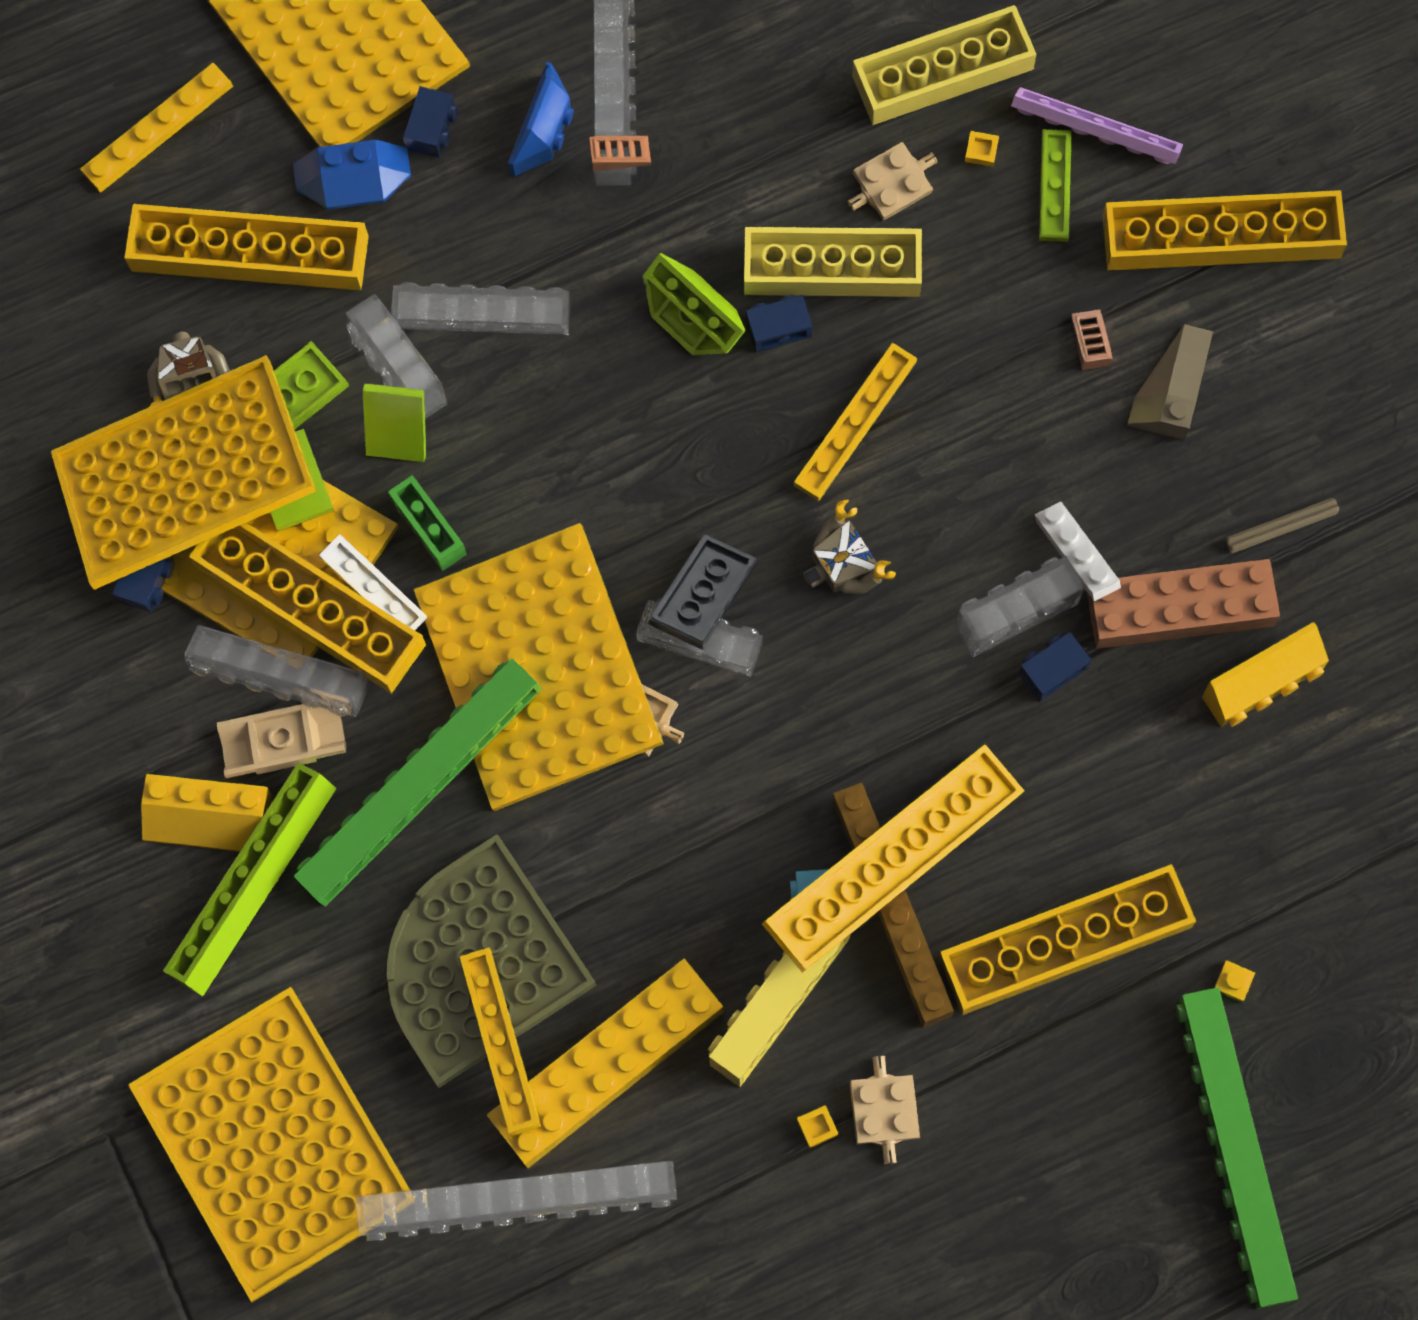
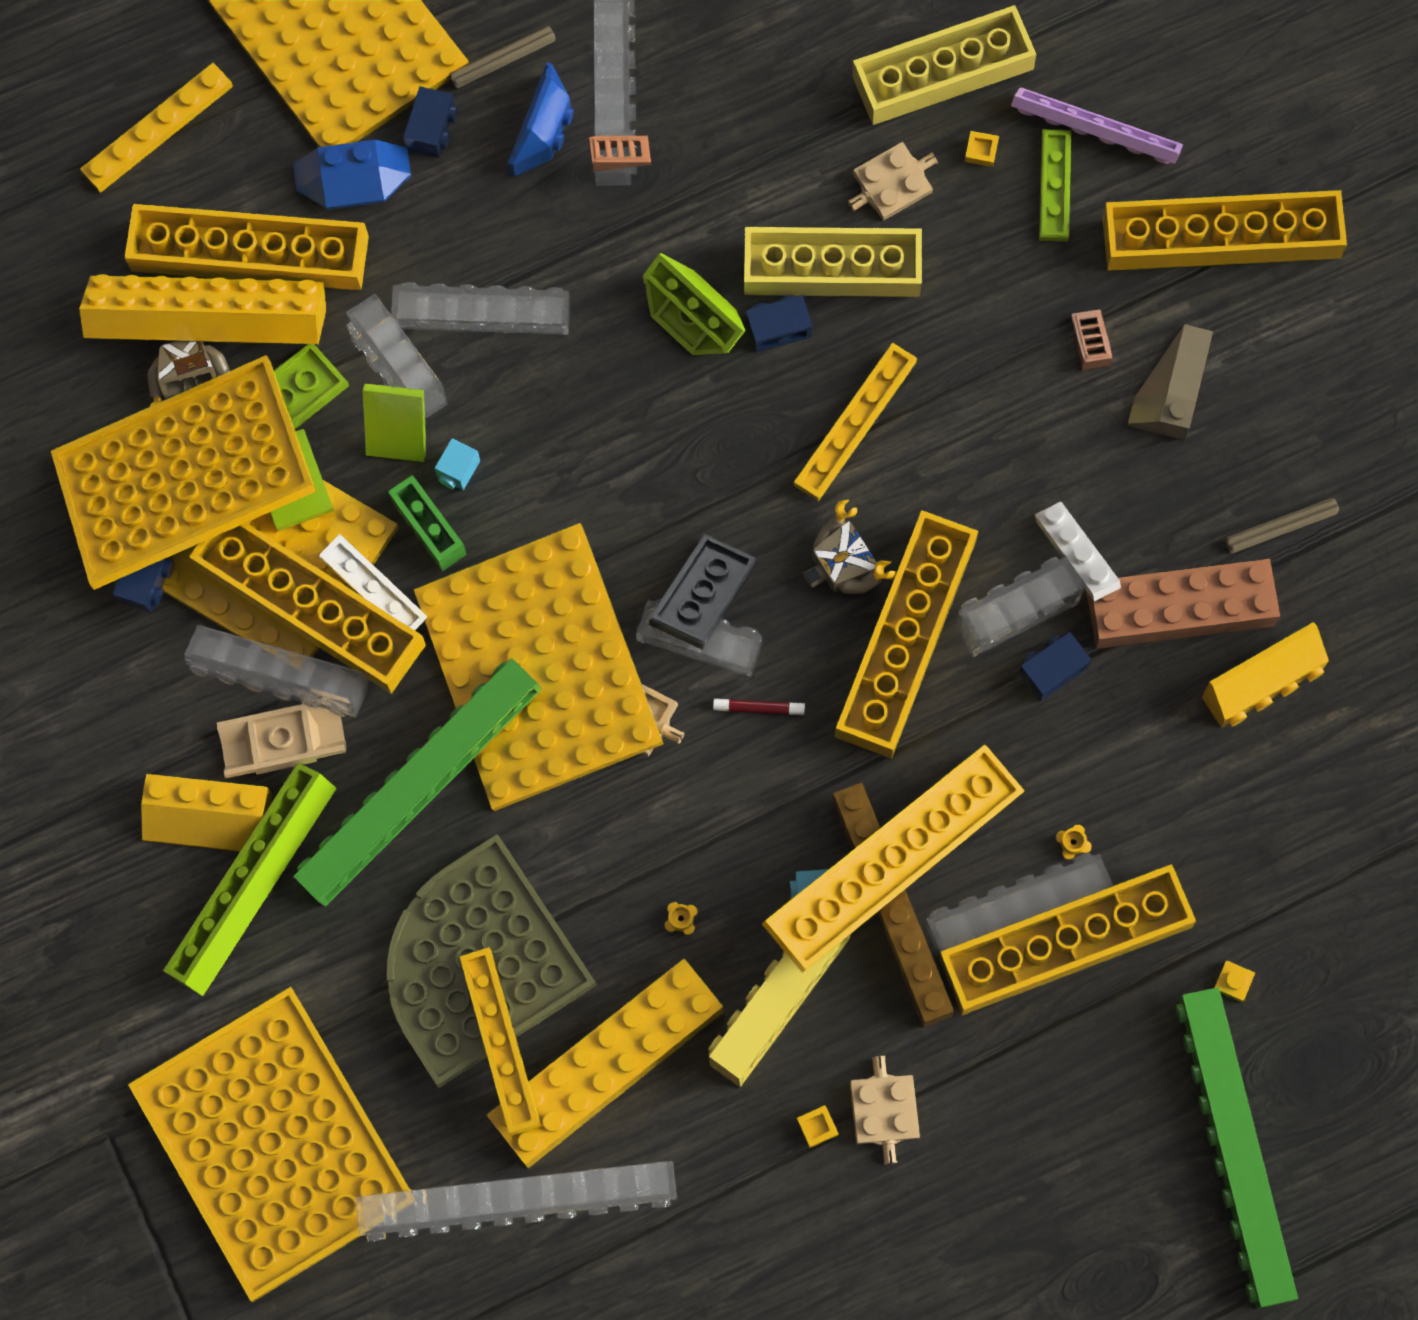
(203, 309): none -> yellow brick
(457, 465): none -> medium azure brick
(502, 57): none -> dark tan axle
(676, 910): none -> yellow plate
(759, 706): none -> dark red bar
(906, 634): none -> yellow brick
(1017, 903): none -> clear brick
(1075, 833): none -> yellow plate

